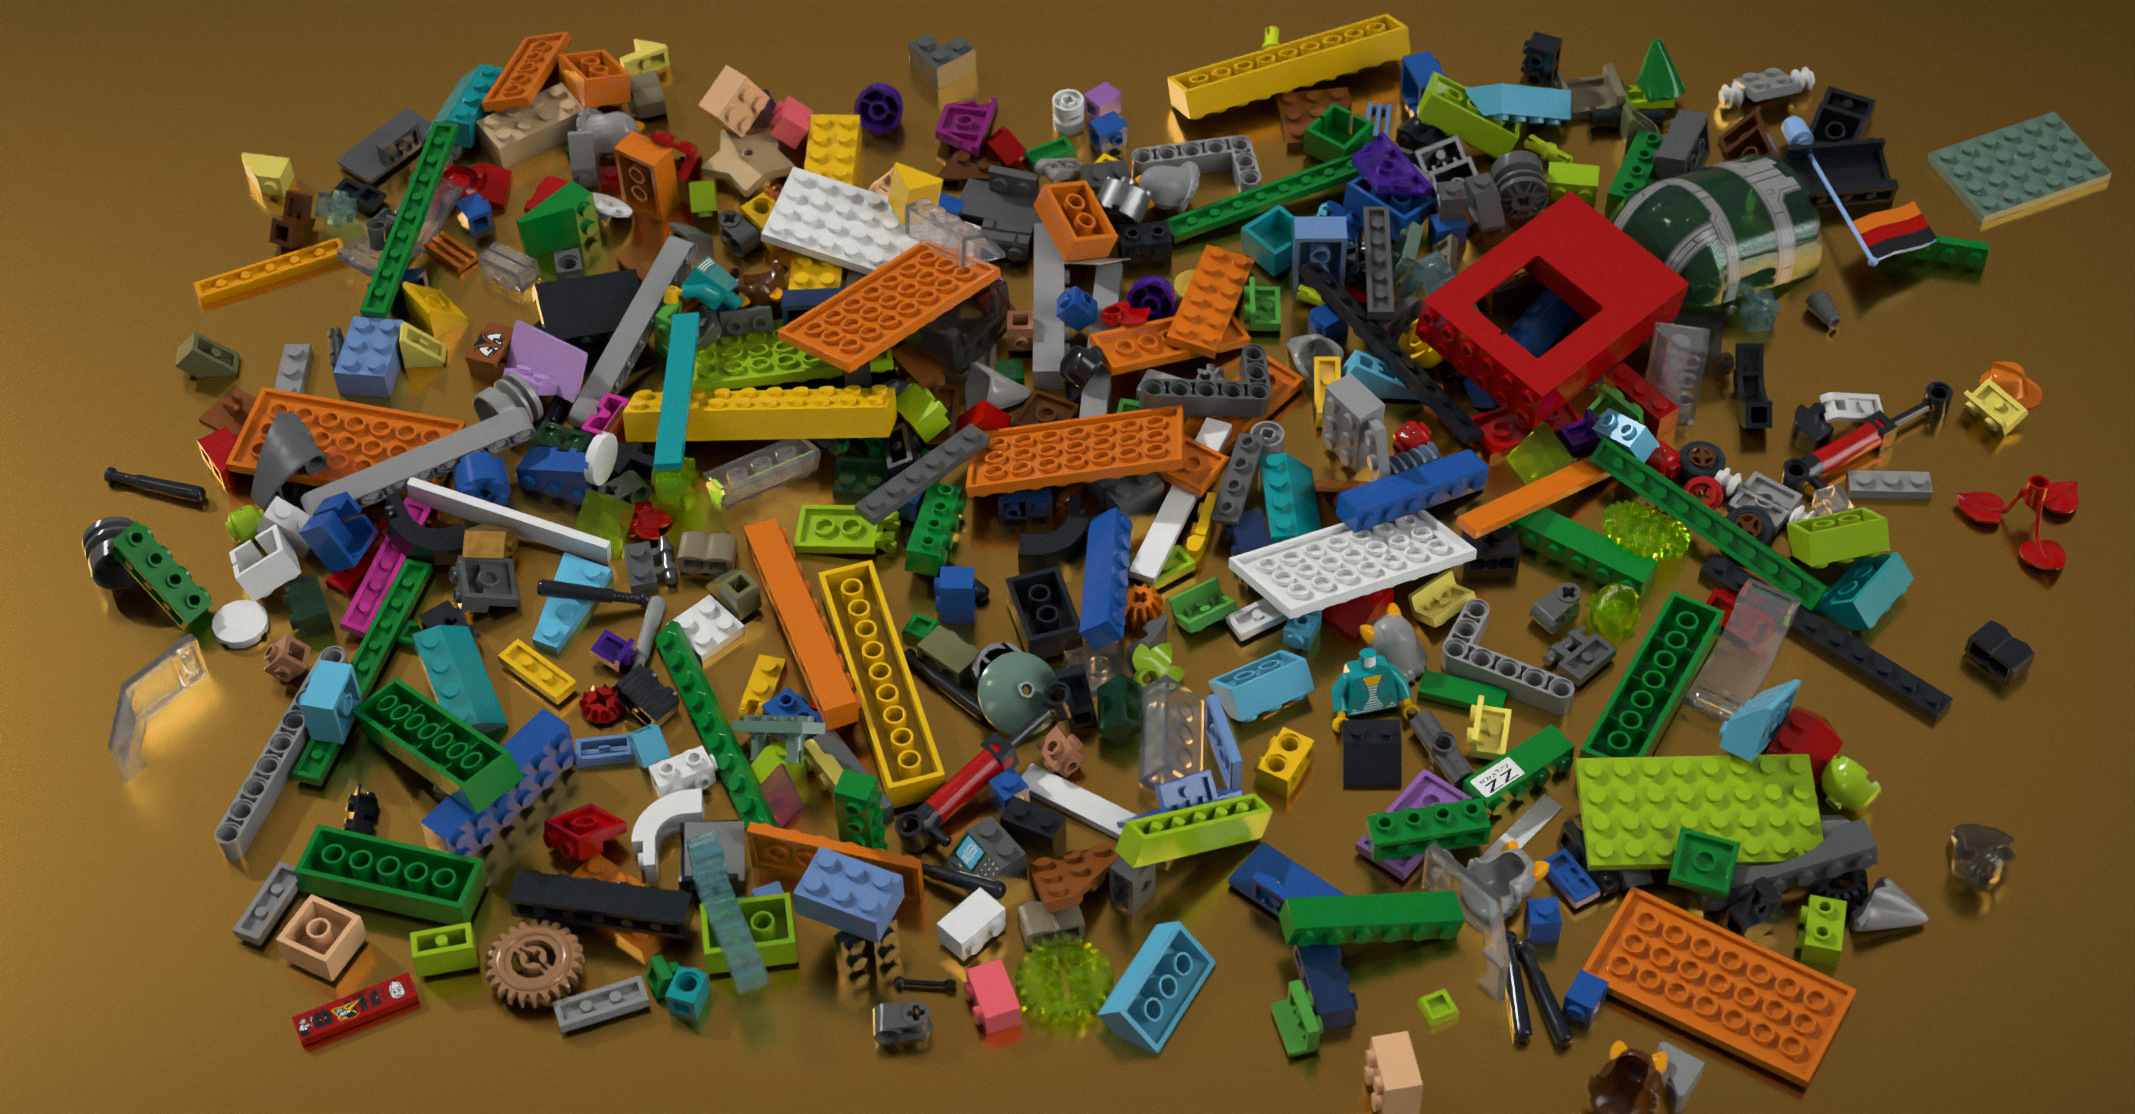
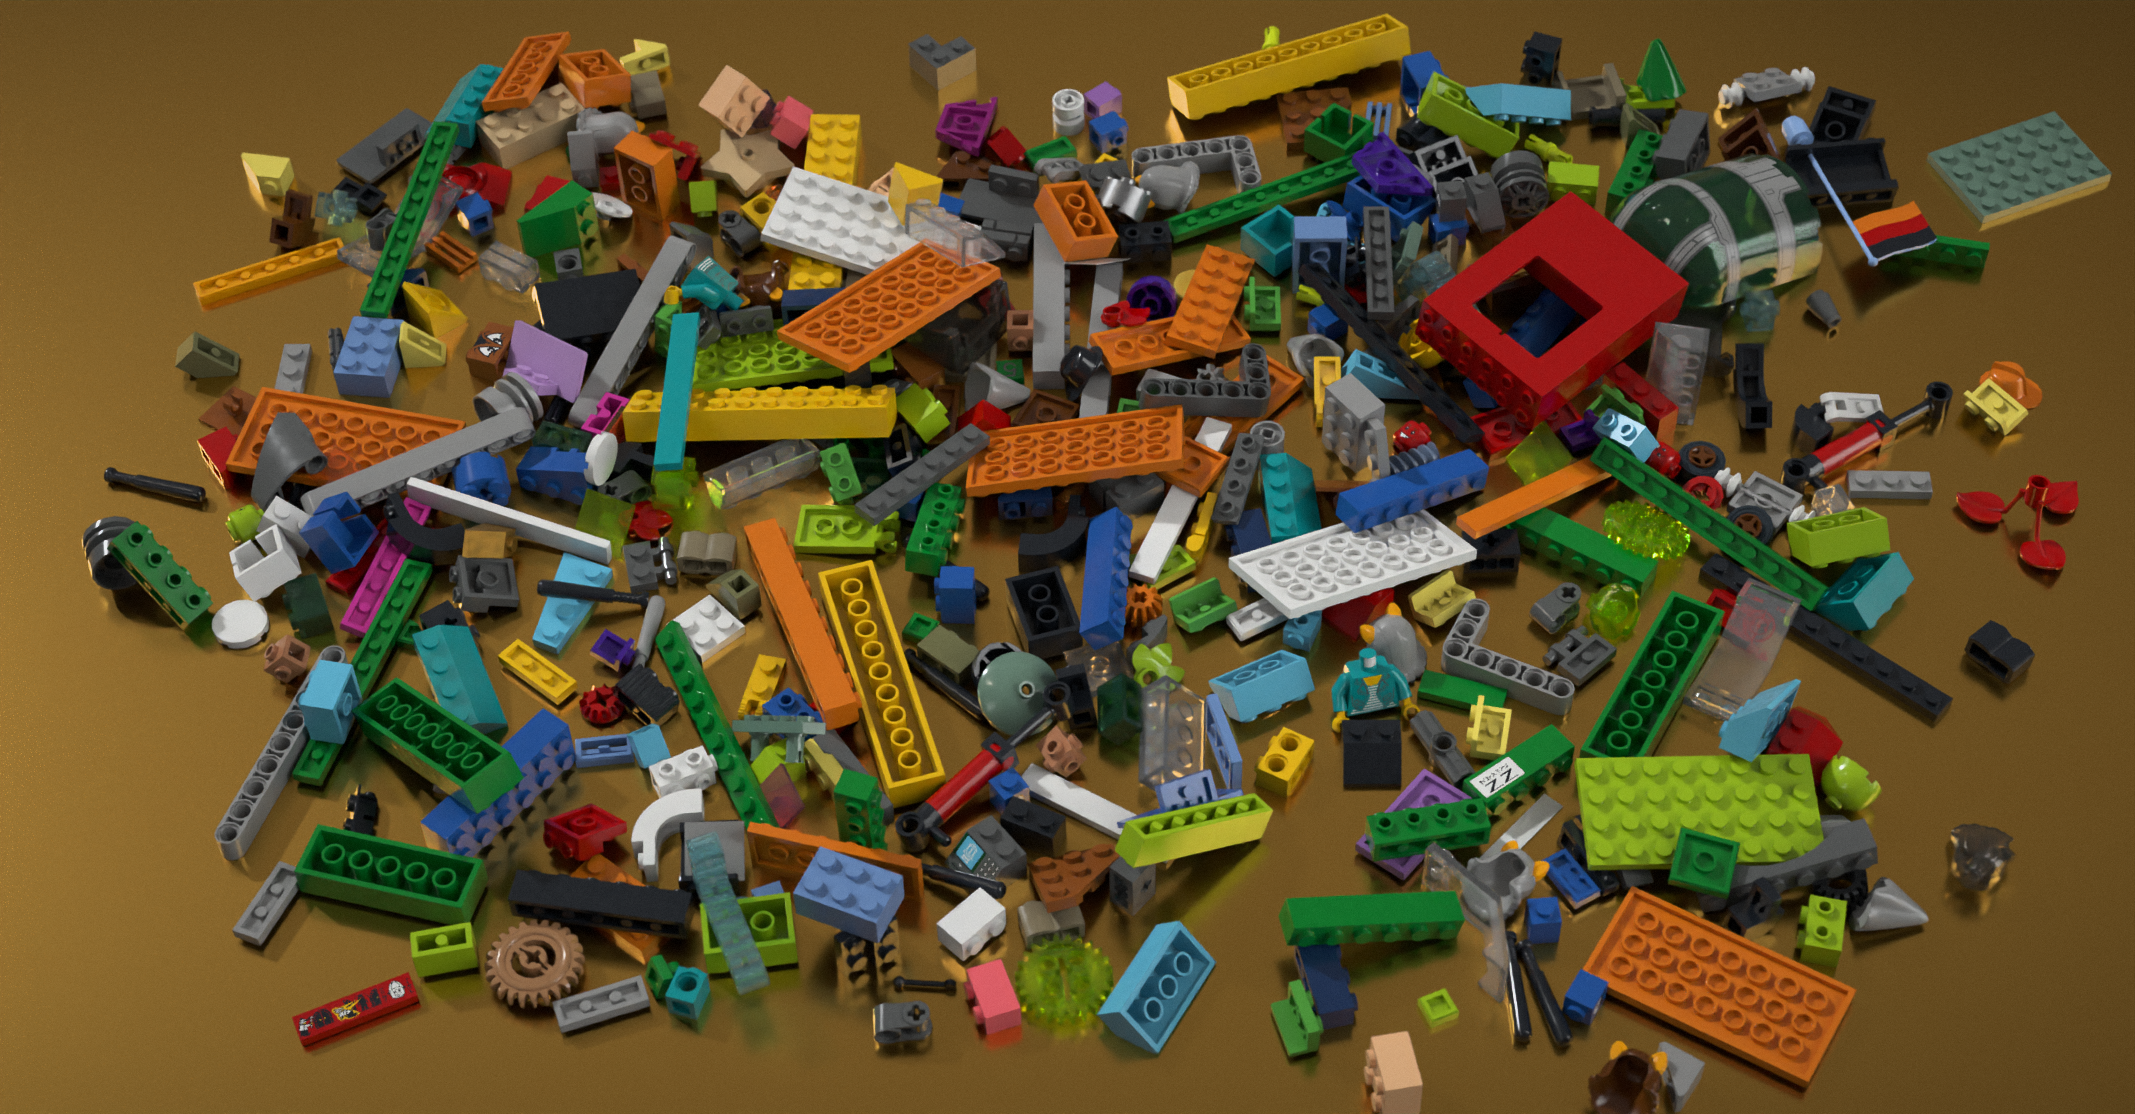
(147, 695): clear windscreen -> none
(321, 937): light nougat brick -> none
(841, 473): none -> bright green bracket
(879, 107): dark purple cylinder -> none
(1076, 308): blue brick -> none
(1272, 877): blue bracket -> none

